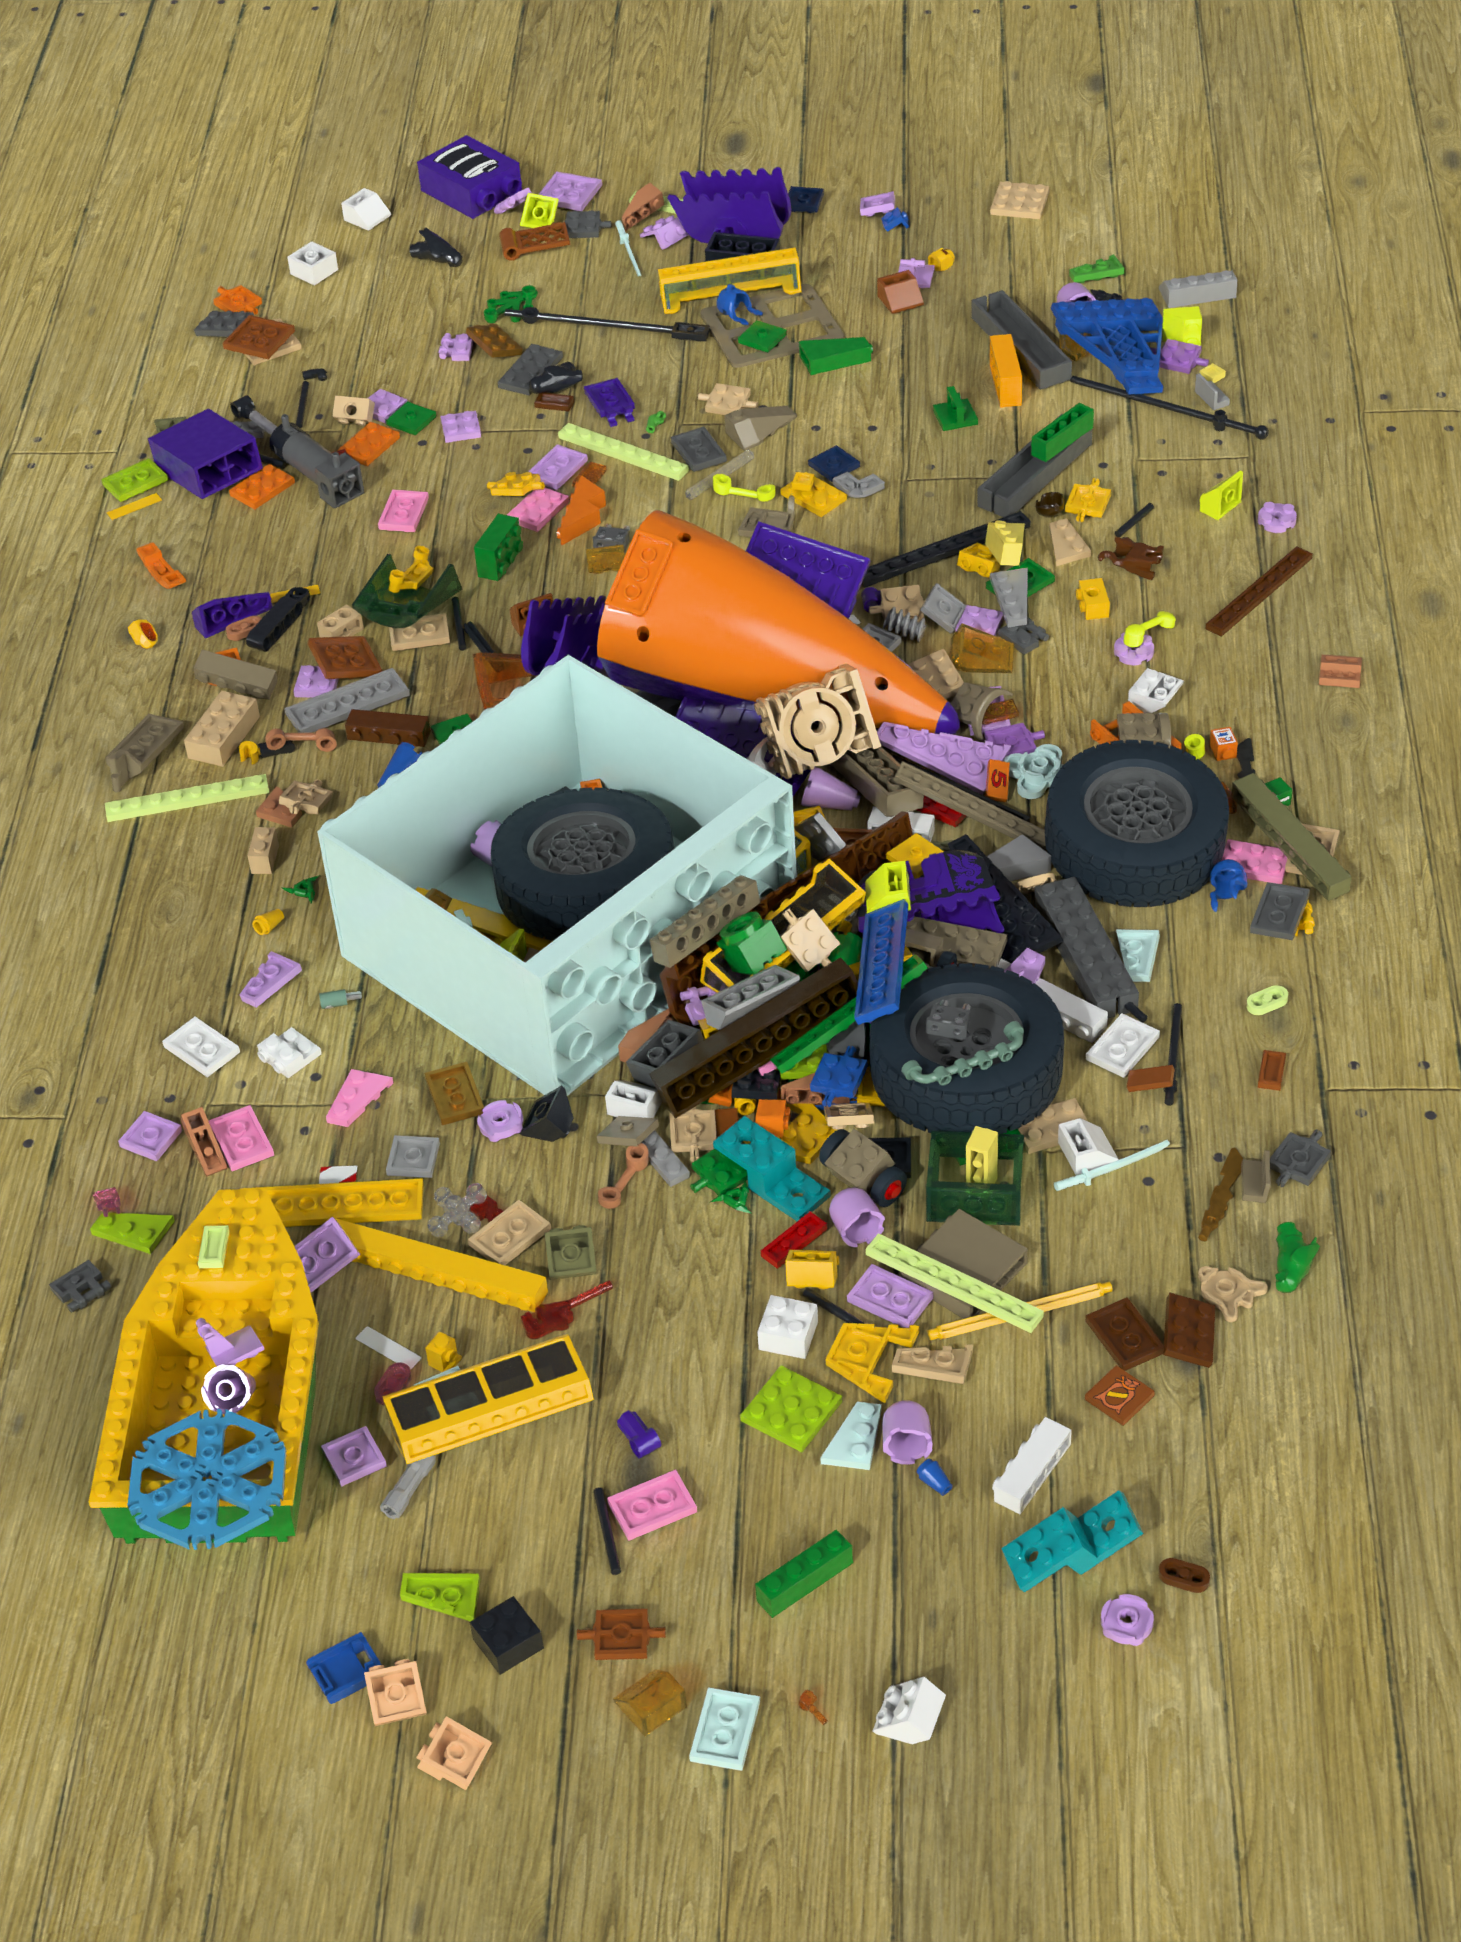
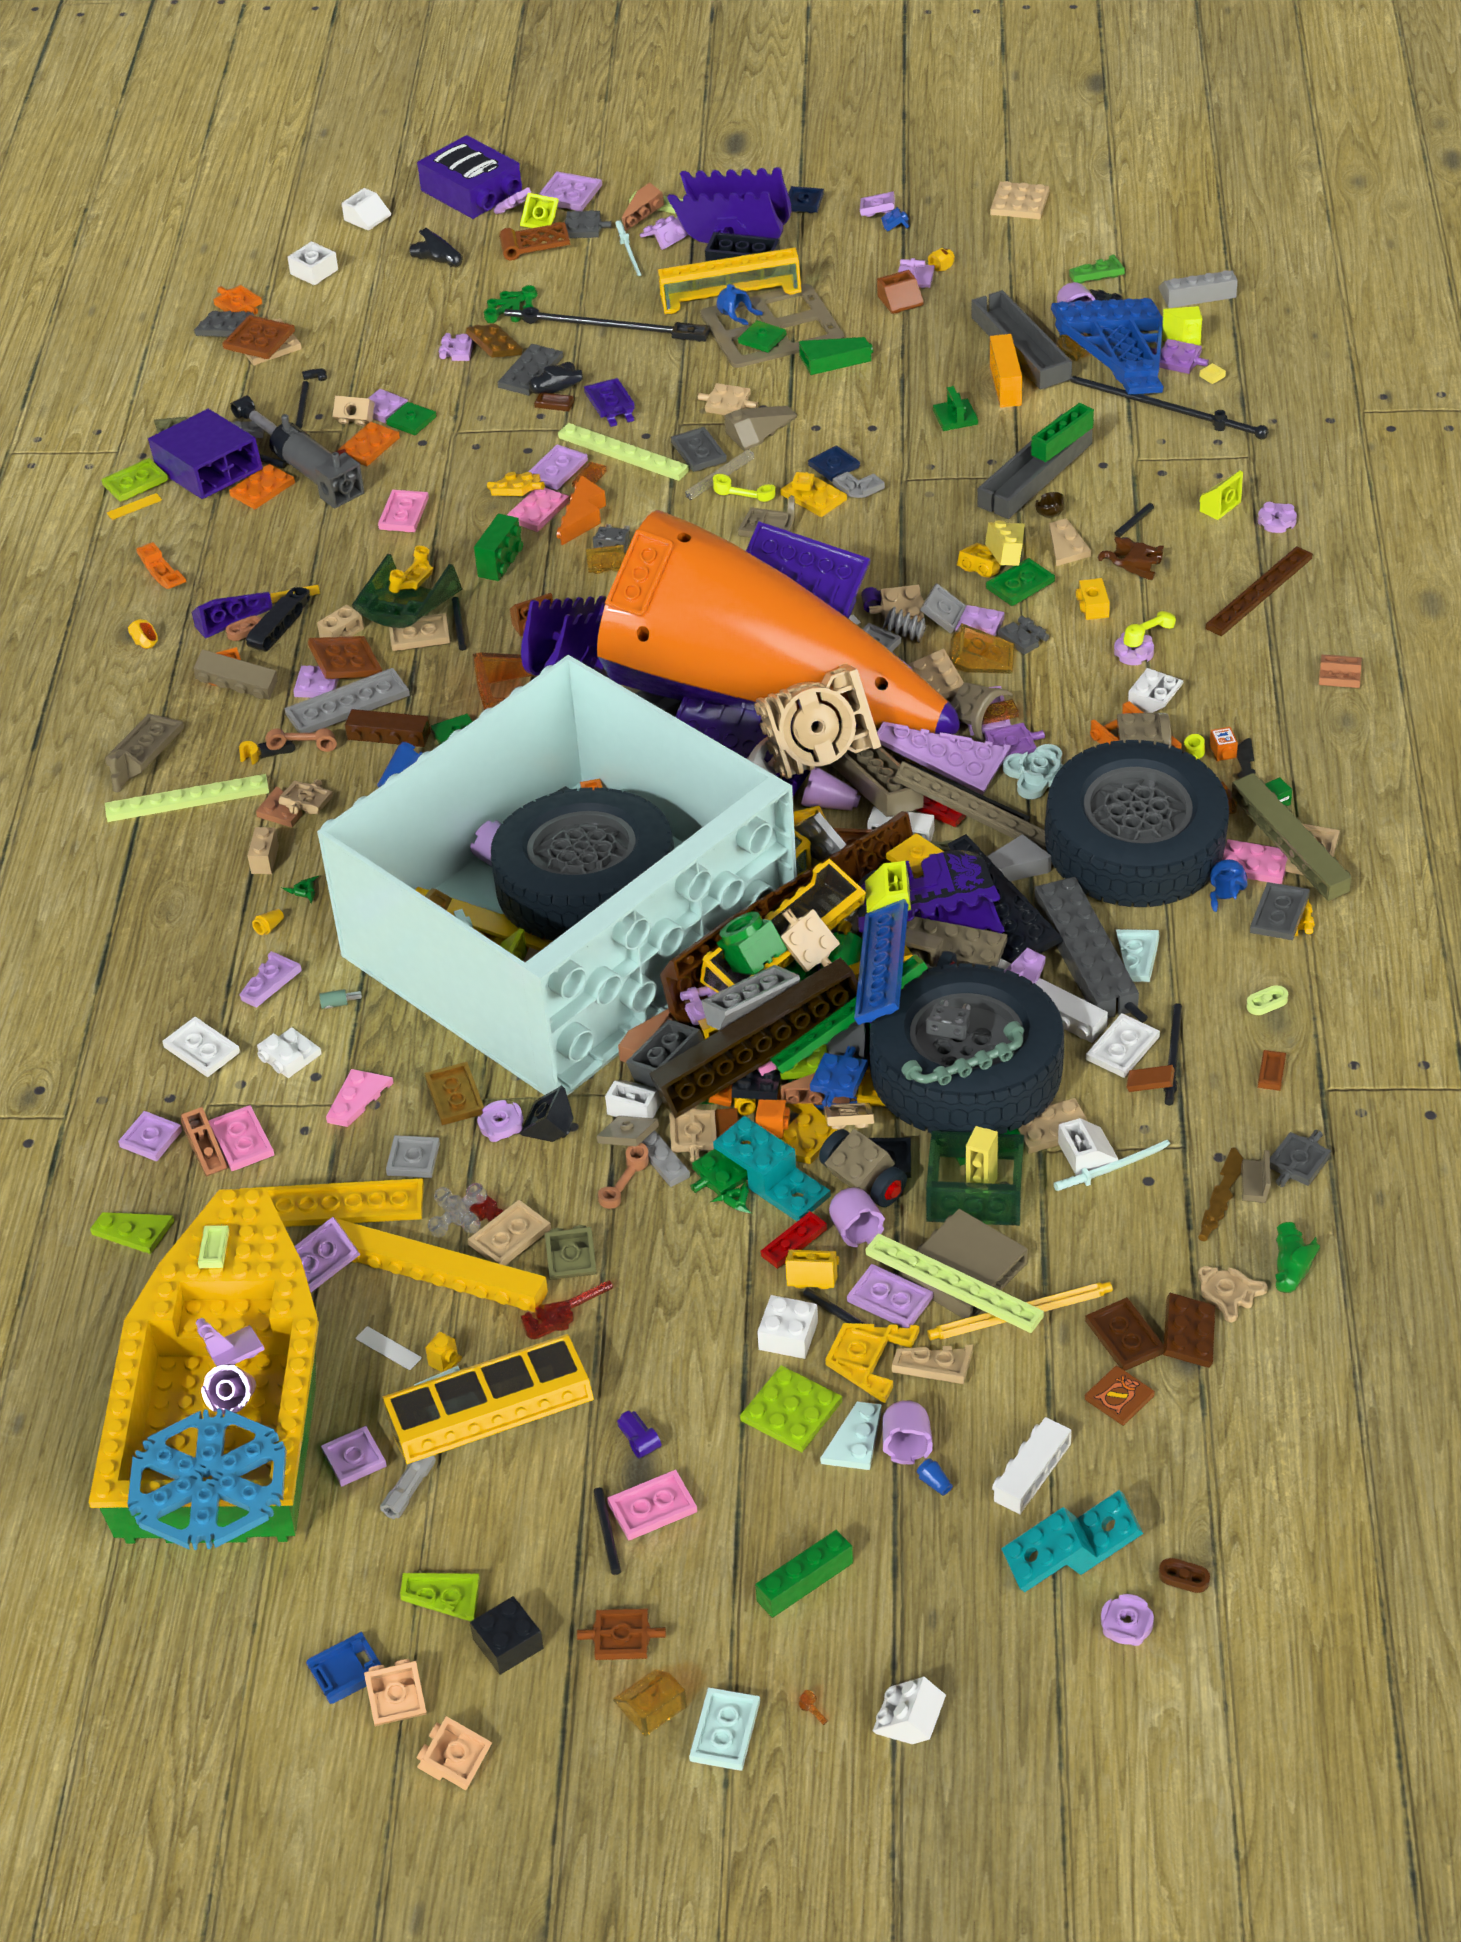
(76, 1281): dark grey plate -> none
(107, 1201): clear pink plate -> none
(222, 728): tan brick -> none
(337, 1174): white sticker -> none
(389, 1382): clear pink plate -> none
(460, 426): lavender plate -> none
(478, 638): black axle -> none
(655, 420): bright green arm -> none
(704, 921): dark tan brick -> none
(933, 552): black plate -> none
(997, 780): orange tile -> none
(1011, 594): light grey wing -> none
(1028, 885): tan tile -> none
(1088, 500): yellow plate -> none
(1210, 393): light grey panel -> none

